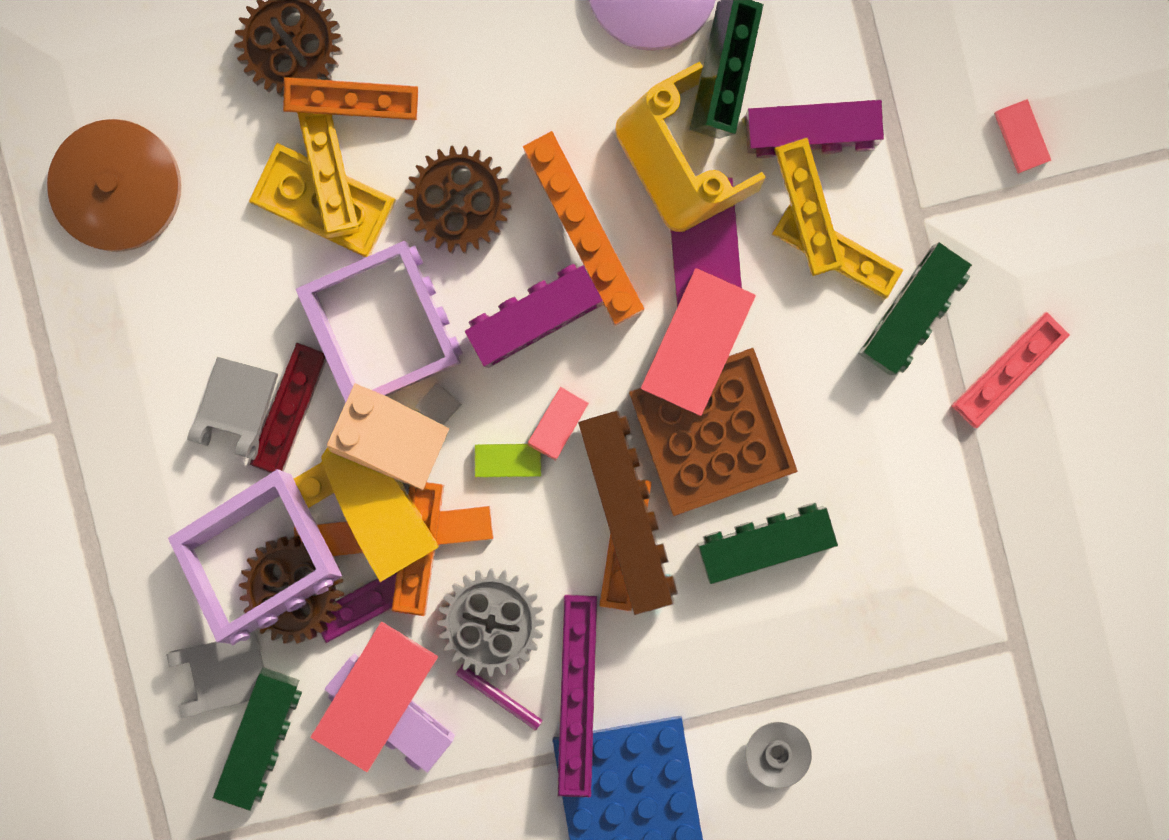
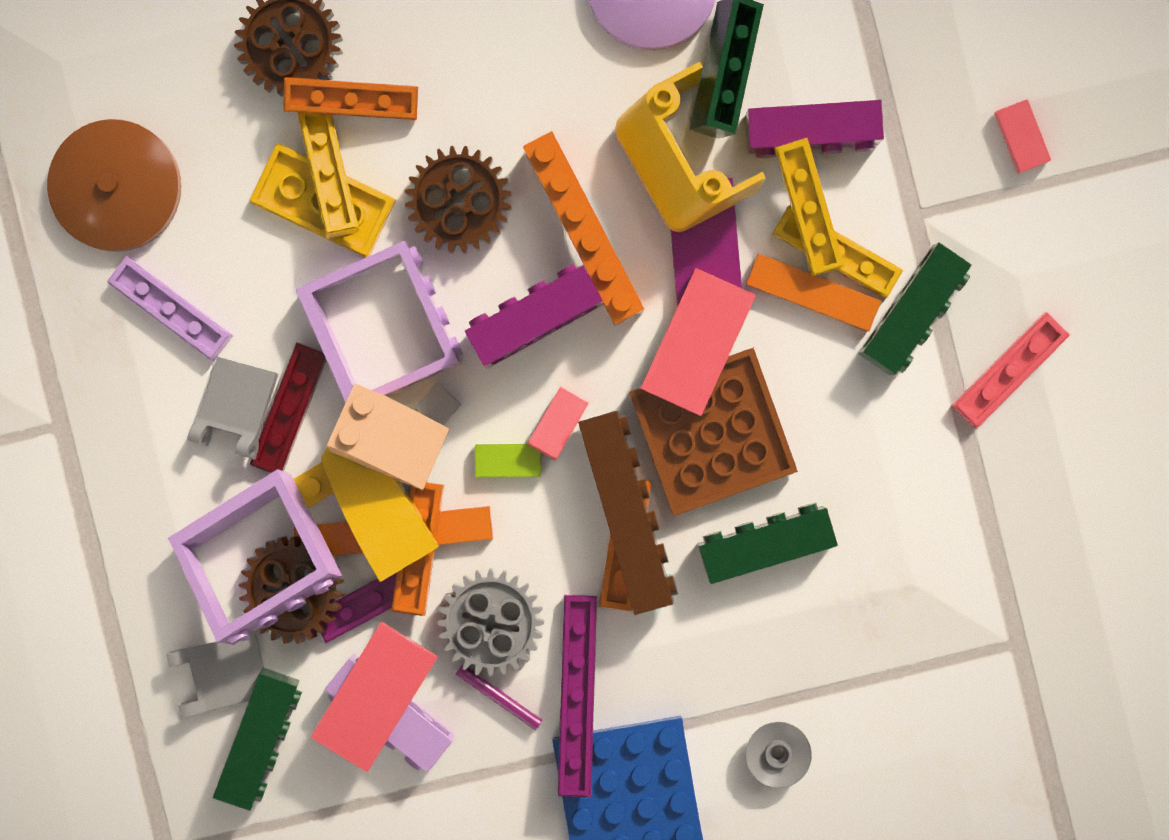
(170, 308): none -> lavender tile
(813, 292): none -> orange tile

